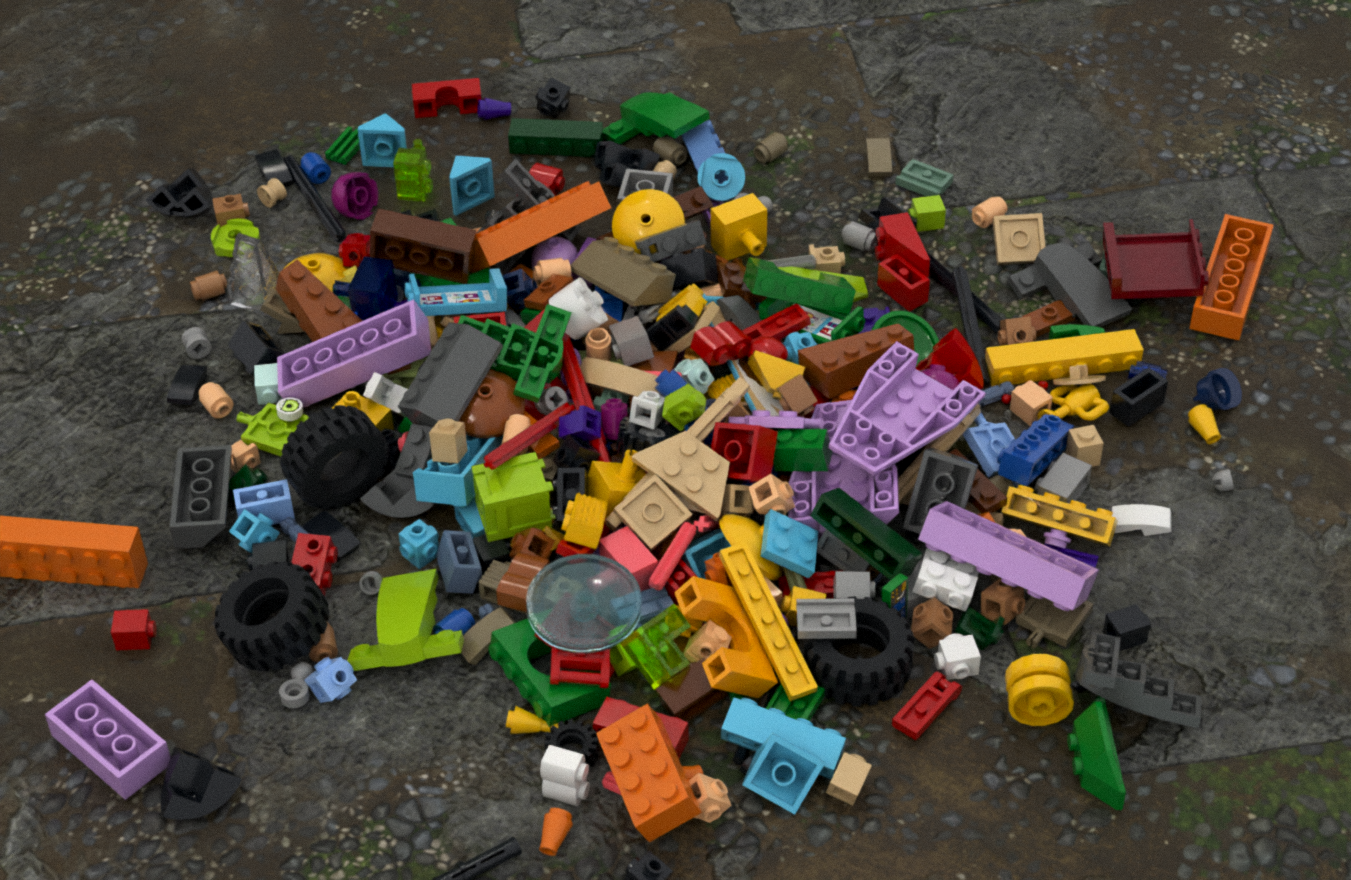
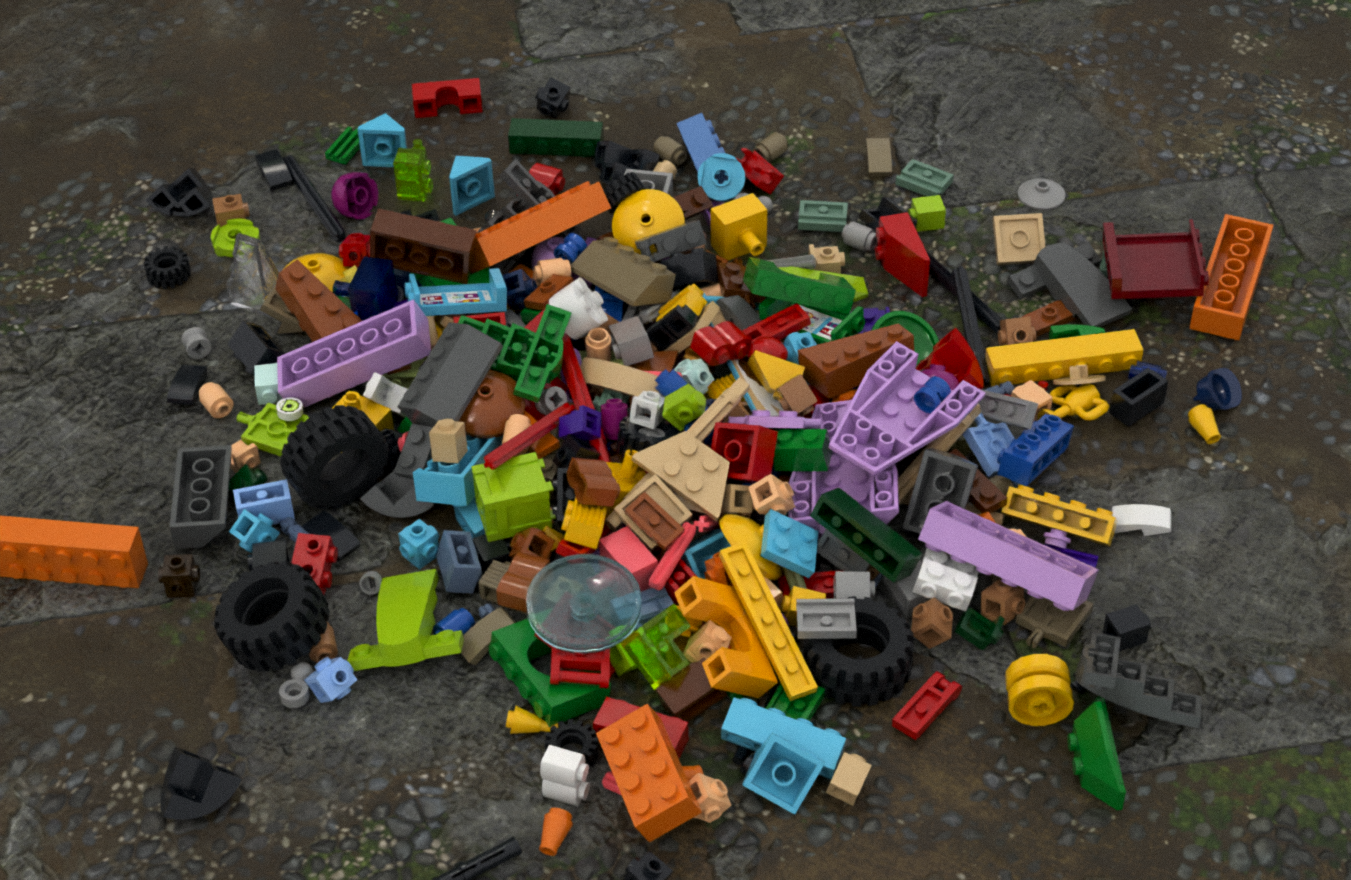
(108, 739): lavender brick -> none
(132, 629): red brick -> none
(156, 269): none -> black tyre
(179, 575): none -> dark brown brick
(208, 285): medium nougat brick -> none
(272, 192): tan wheel -> none
(315, 168): blue brick -> none
(493, 108): dark purple cone -> none
(571, 248): none -> blue wheel
(592, 482): none -> dark orange brick
(622, 189): none -> black tyre
(654, 521): none -> dark orange plate
(655, 115): green slope -> none
(760, 171): none -> red hinge
(822, 215): none -> sand green plate
(896, 594): tile -> none
(903, 282): red brick -> none
(932, 394): none -> blue wheel
(957, 656): white brick -> none
(985, 211): light nougat brick -> none
(1008, 409): none -> light grey tile
(1041, 194): none -> light grey dish
(1065, 478): light grey piece -> none
(1085, 445): tan brick -> none
(1225, 479): light grey hinge -> none

